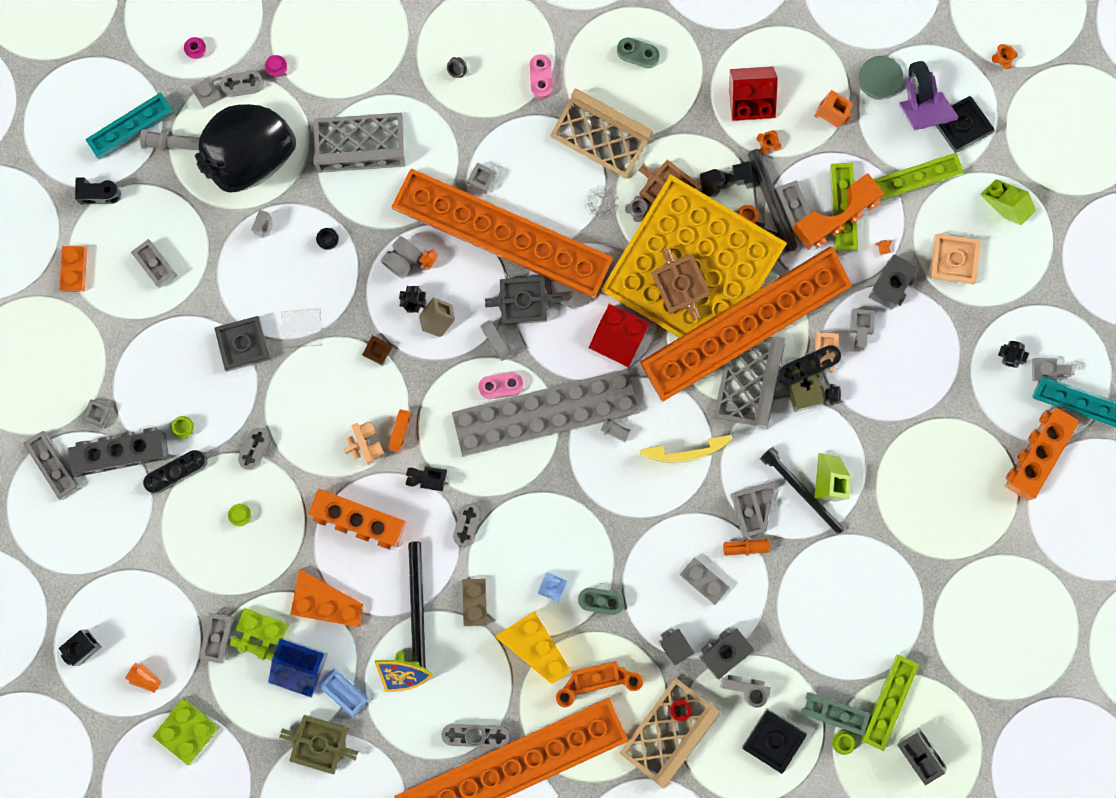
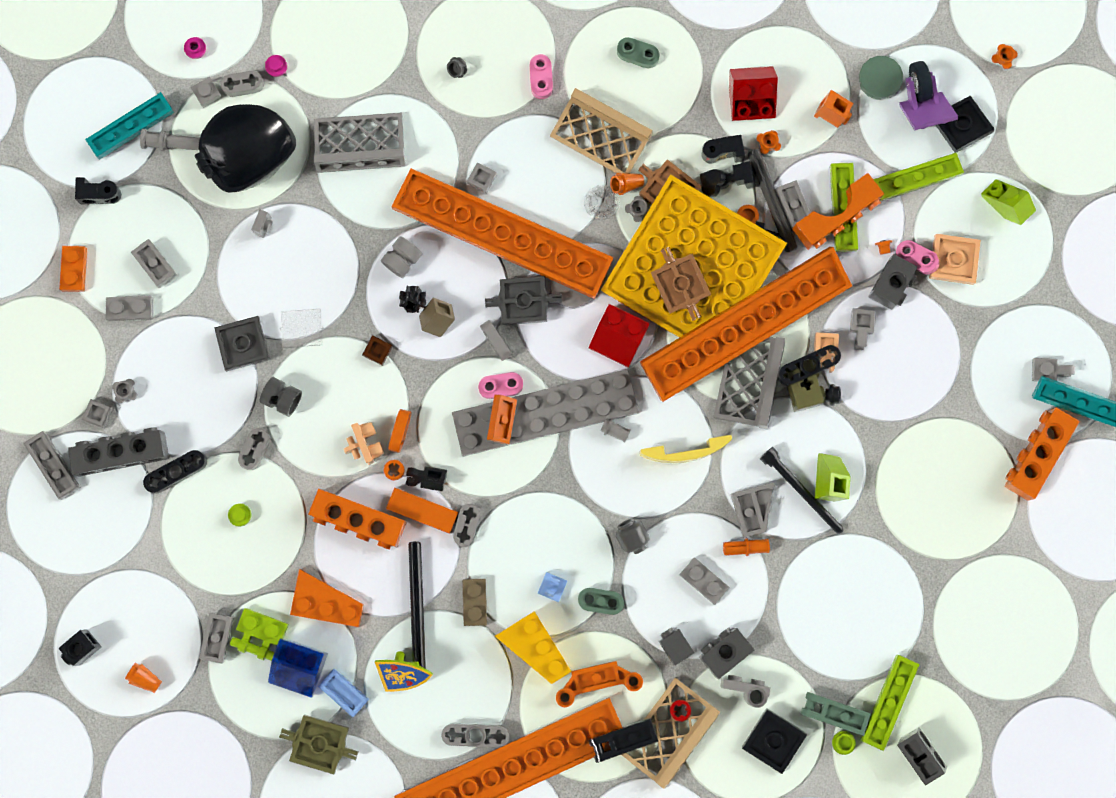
(118, 388): none -> light grey plate
(129, 308): none -> light grey plate
(182, 427): lime plate -> none
(186, 731): lime plate -> none
(279, 396): none -> dark grey wheel
(324, 233): black plate -> none
(401, 470): none -> orange bush
(422, 510): none -> orange tile
(428, 259): orange plate -> none
(501, 419): none -> orange plate
(624, 740): none -> black plate
(626, 182): none -> orange cone
(632, 536): none -> dark grey head
(723, 148): none -> black leg
(917, 255): none -> bright pink plate
(1013, 354): black gear -> none

